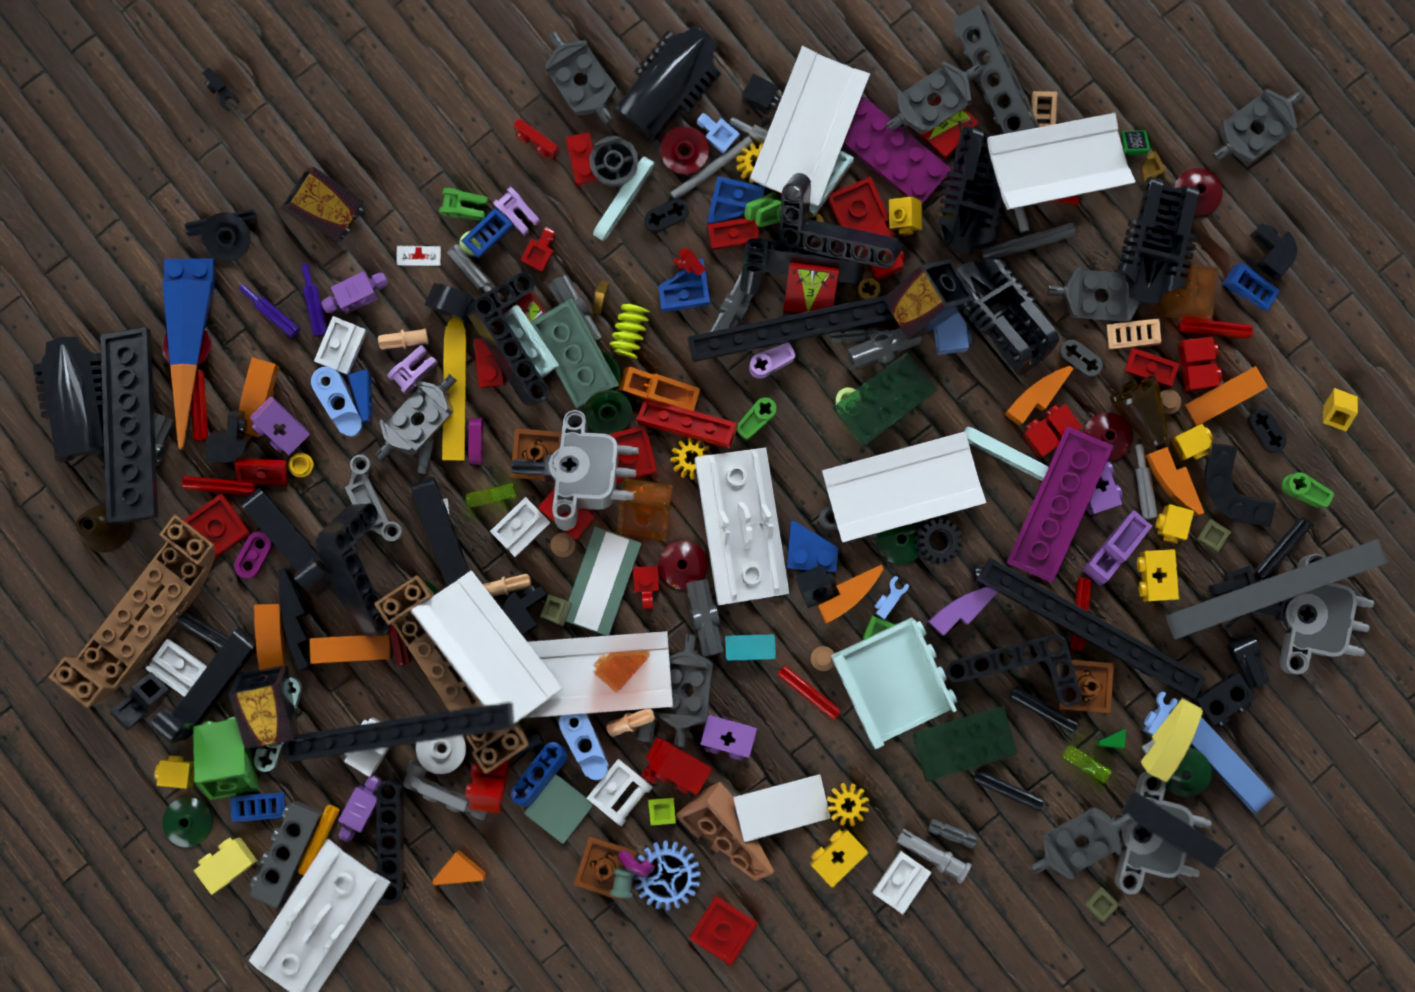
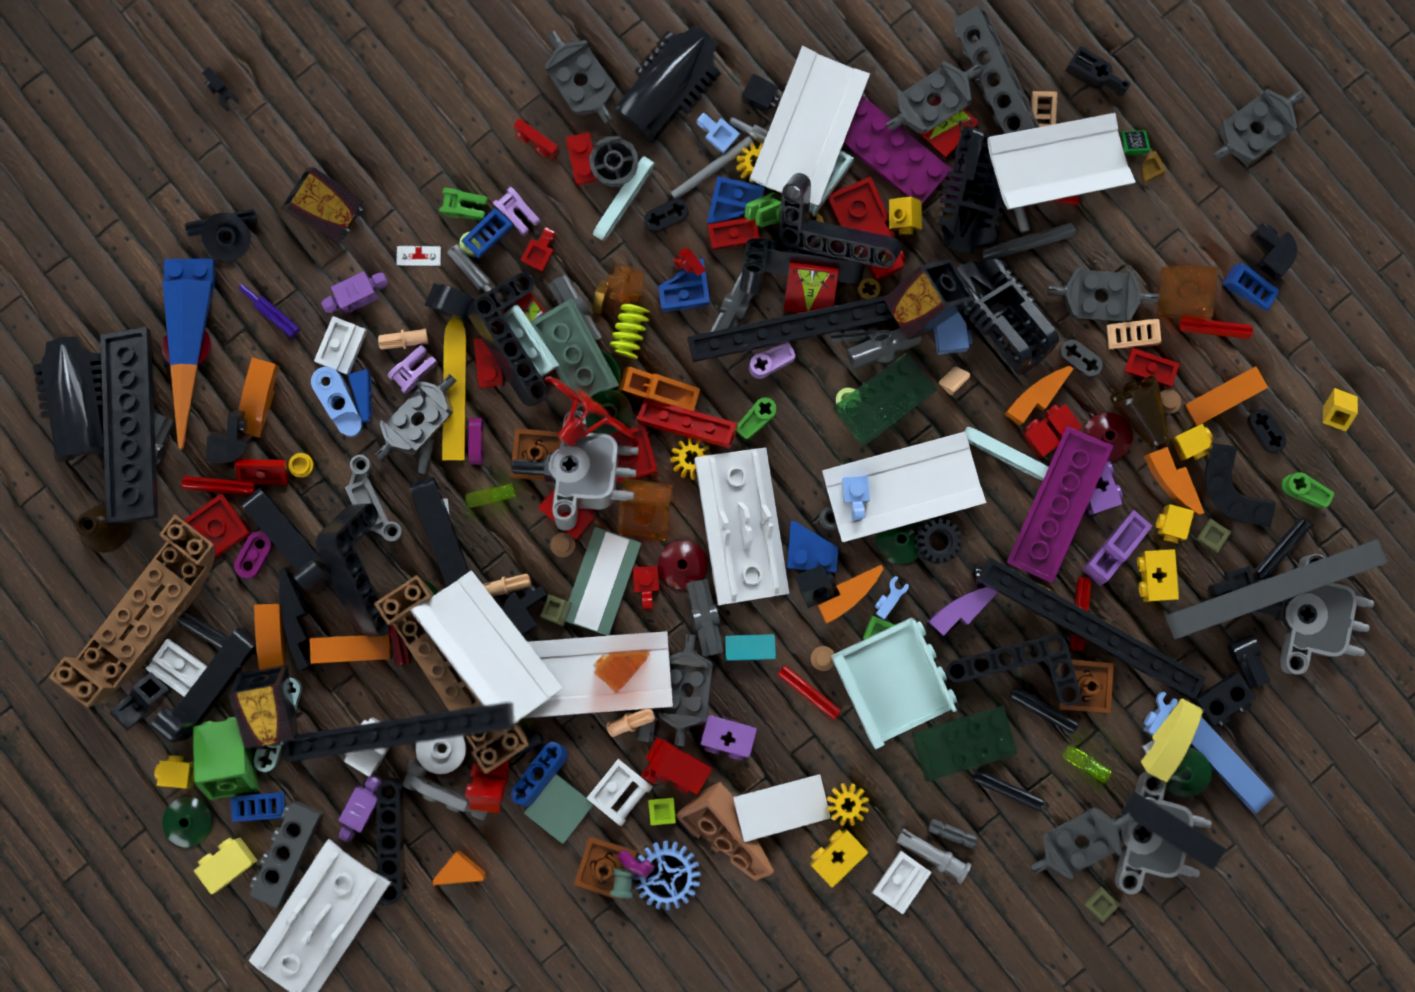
(198, 406): red axle -> none
(273, 413): medium lavender brick -> none
(313, 304): dark purple axle -> none
(319, 837): light orange axle -> none
(520, 527): white plate -> none
(575, 428): none -> red plant
(593, 762): light blue piece -> none
(625, 284): none -> clear orange brick
(684, 138): dark red dish -> none
(723, 930): red tile -> none
(856, 492): none -> light blue plate
(954, 380): none -> light nougat slope
(1086, 66): none -> black piece
(1114, 739): green slope -> none
(1145, 486): light grey axle -> none
(1159, 242): black connector -> none
(1199, 365): red piece -> none
(1209, 182): dark red dish -> none

